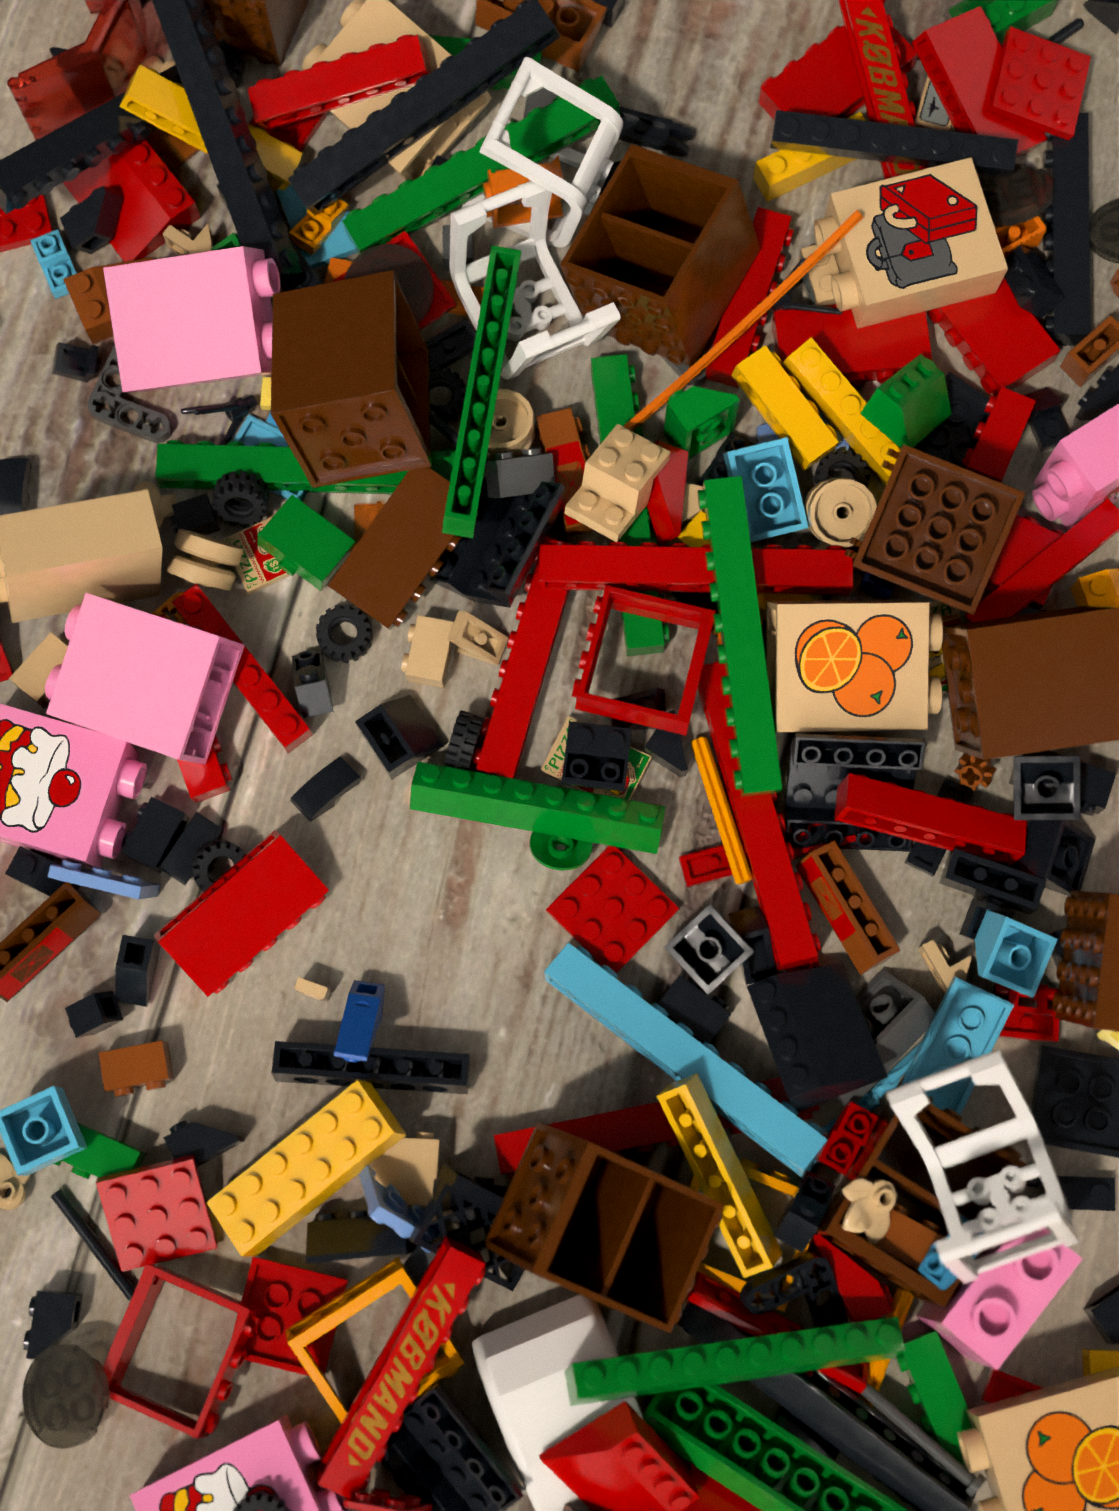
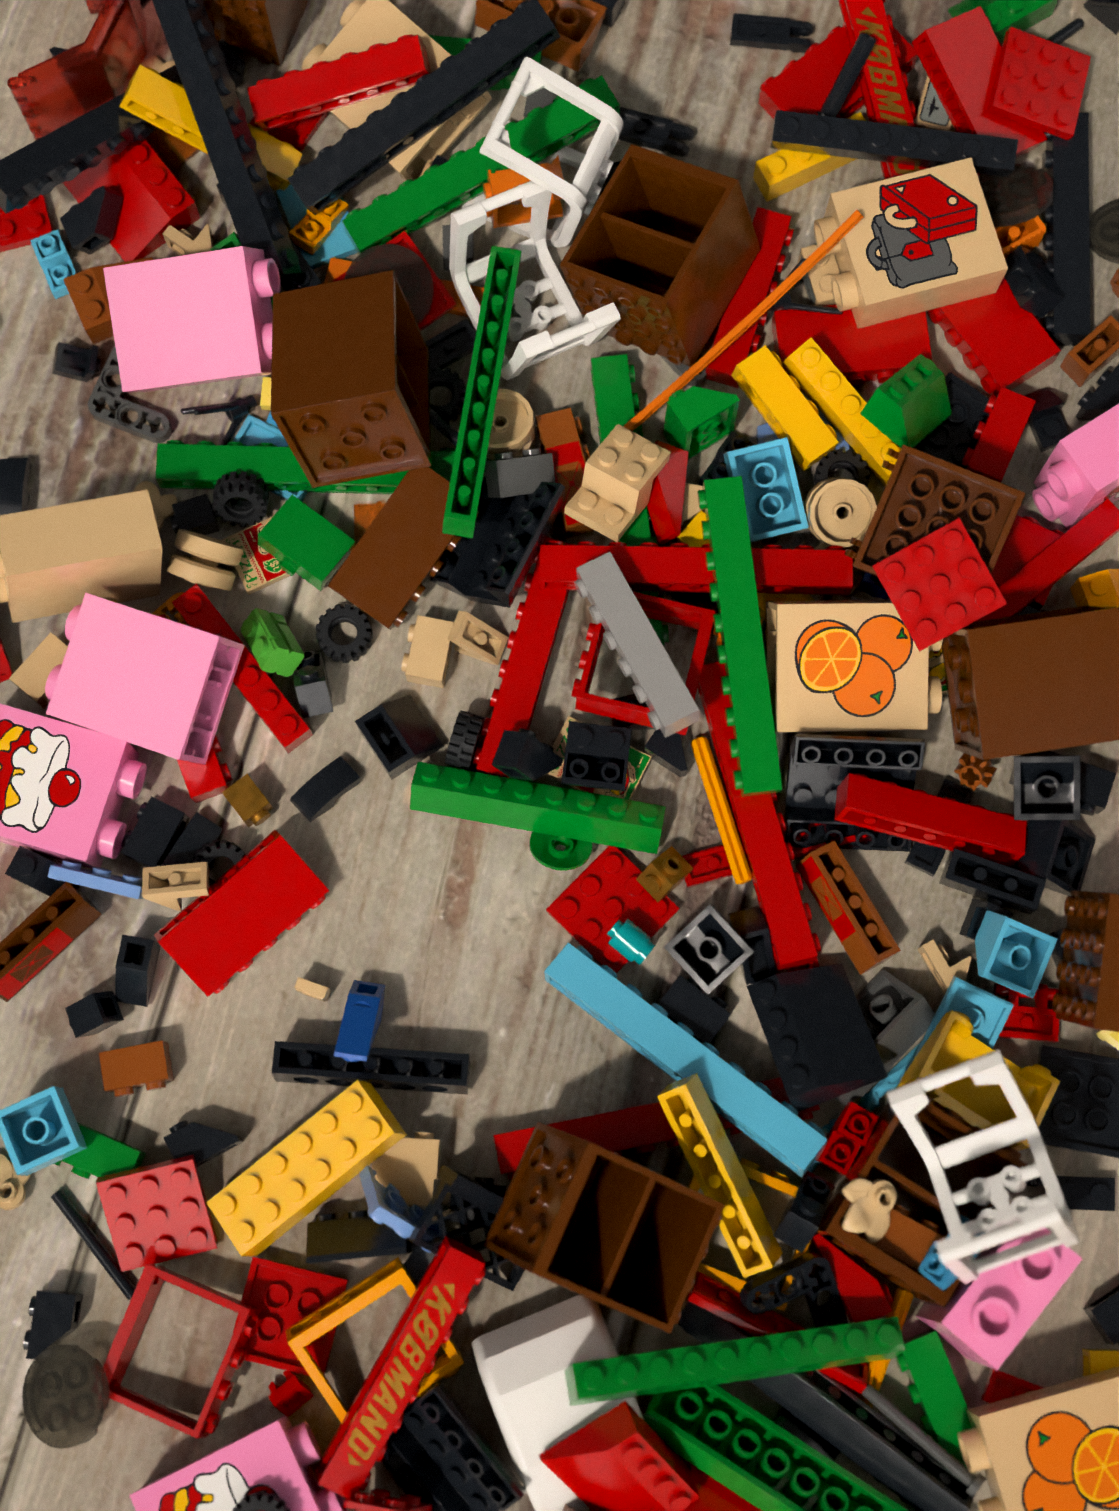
(171, 883): none -> tan slope
(248, 801): none -> pearl gold brick
(272, 642): none -> bright green brick
(289, 1395): none -> red tile
(524, 756): none -> black slope
(630, 941): none -> teal brick
(637, 645): none -> light grey brick
(664, 874): none -> pearl gold brick
(770, 33): none -> black hinge
(847, 75): none -> black axle
(939, 584): none -> red plate
(977, 1104): none -> yellow windscreen

